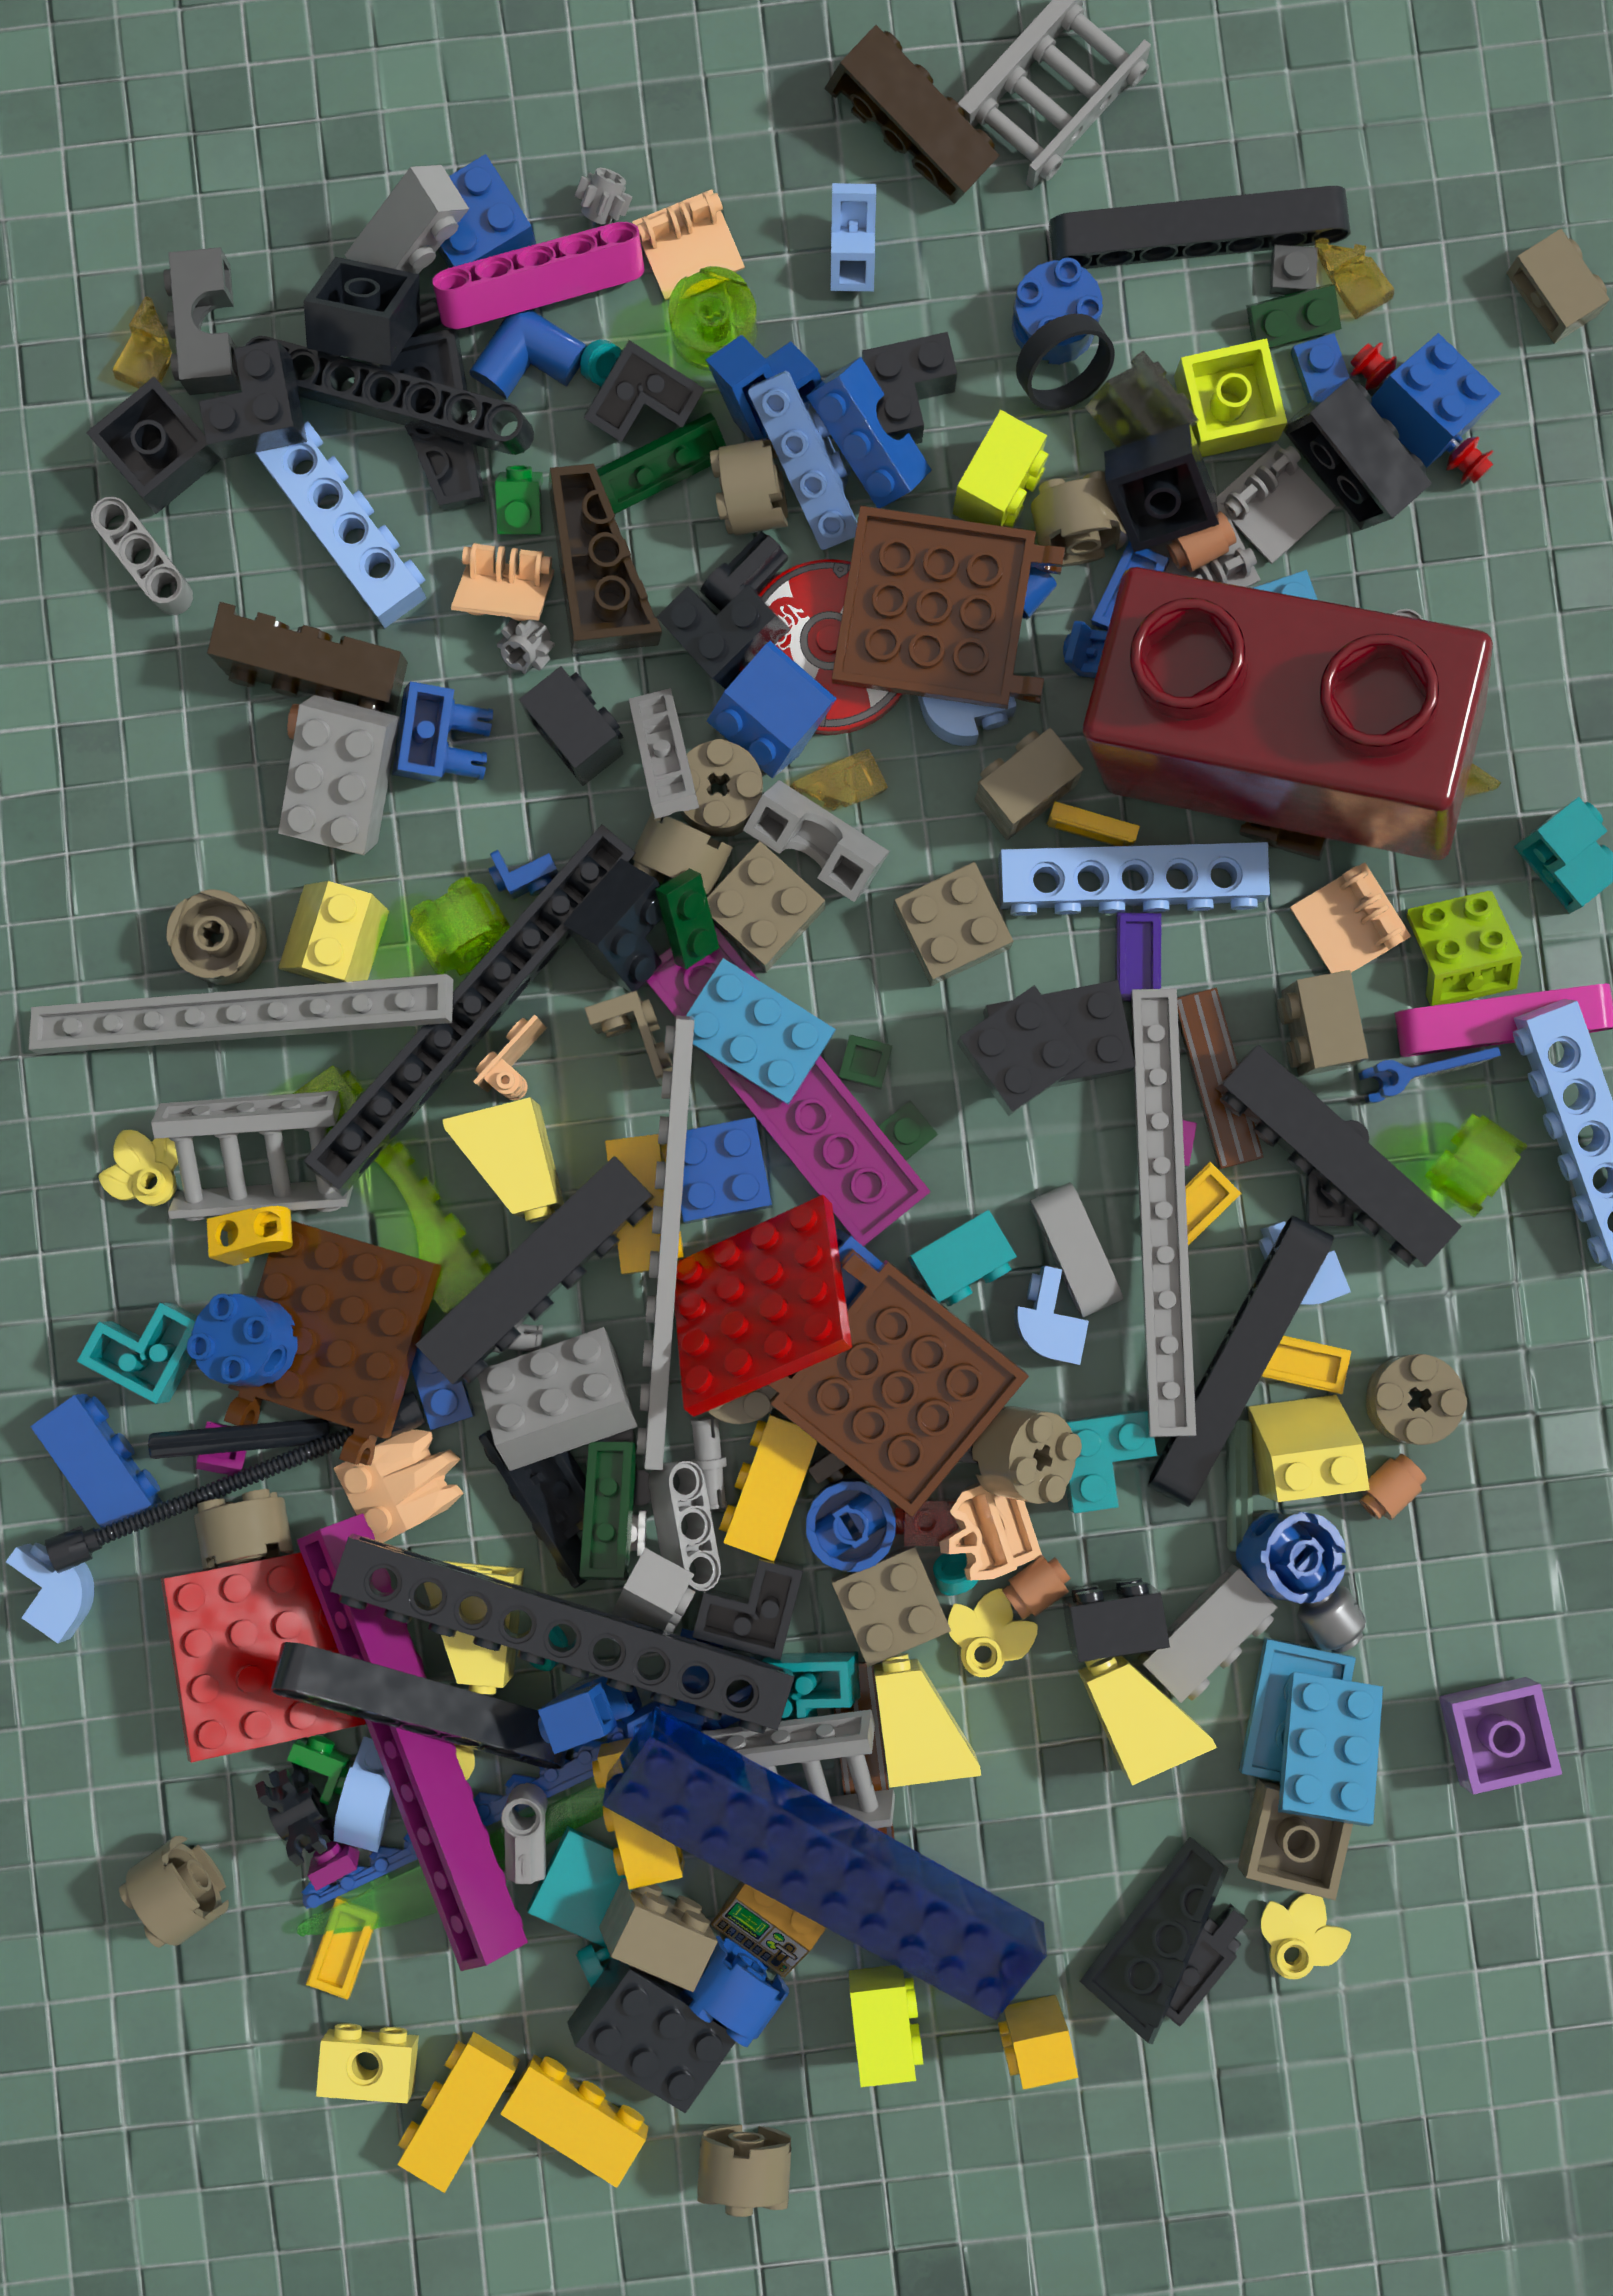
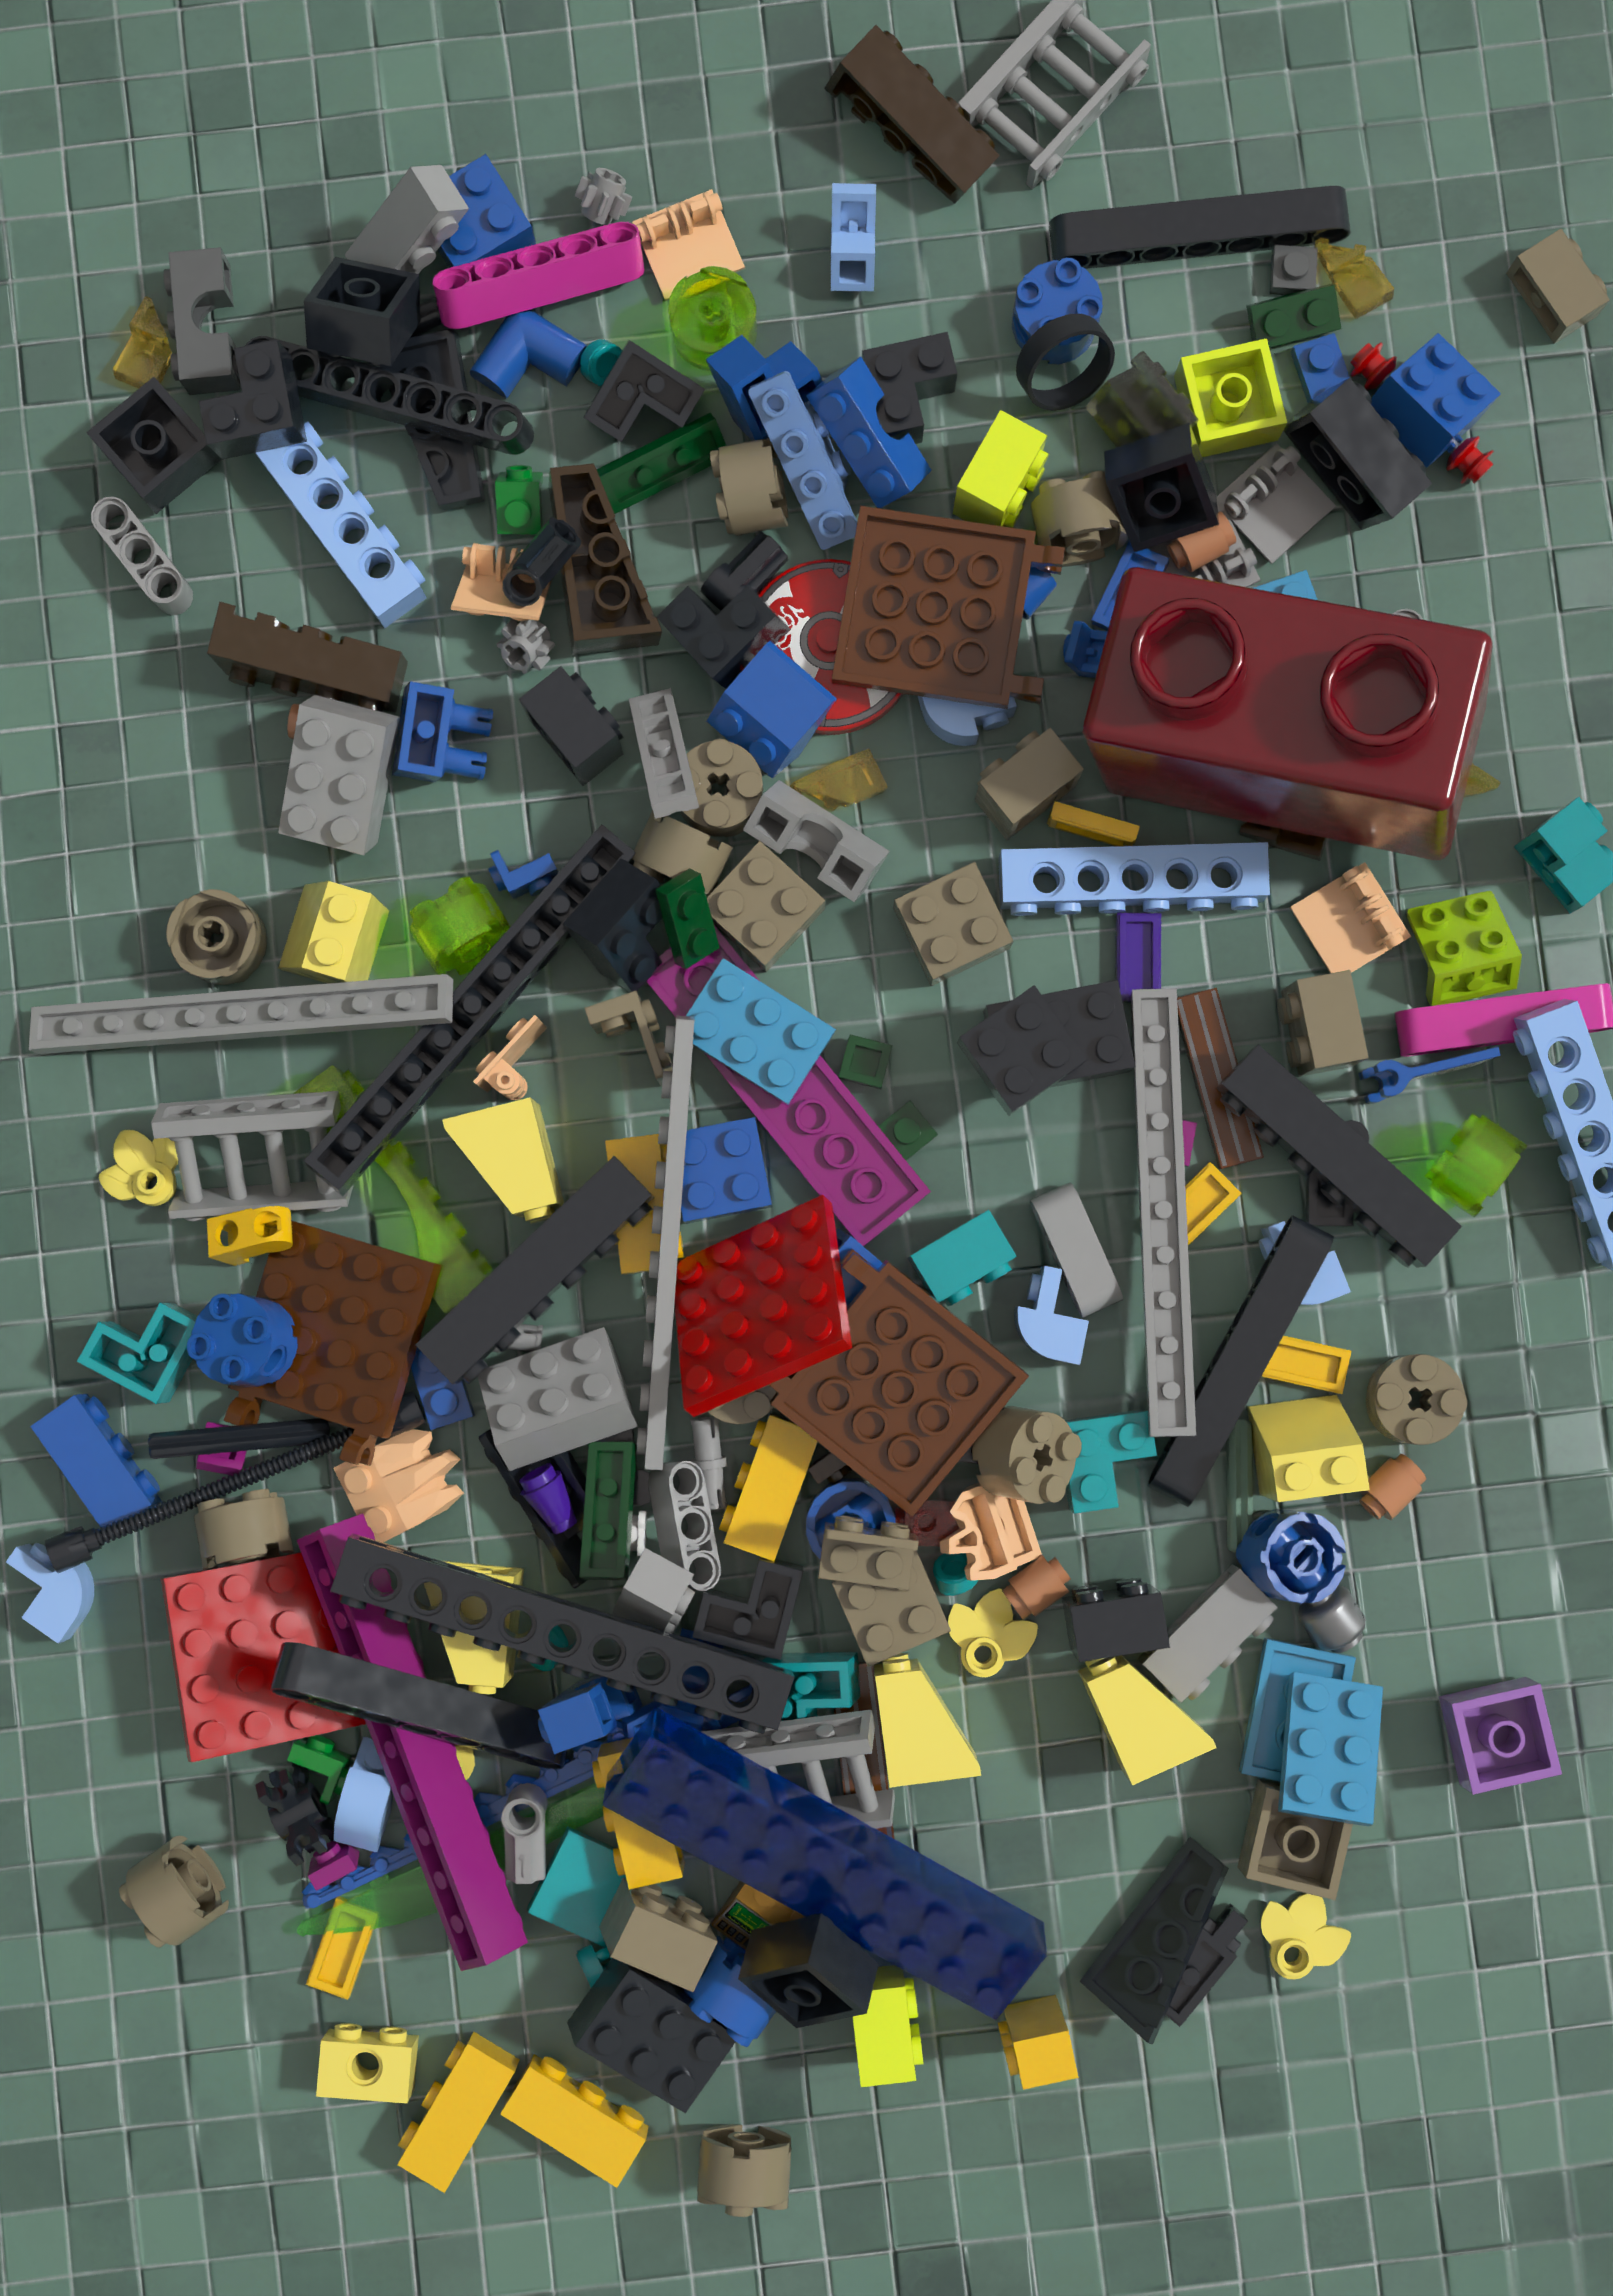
(540, 561): none -> black piece
(549, 1497): none -> dark purple cone
(809, 1971): none -> black brick
(868, 1554): none -> dark tan bracket

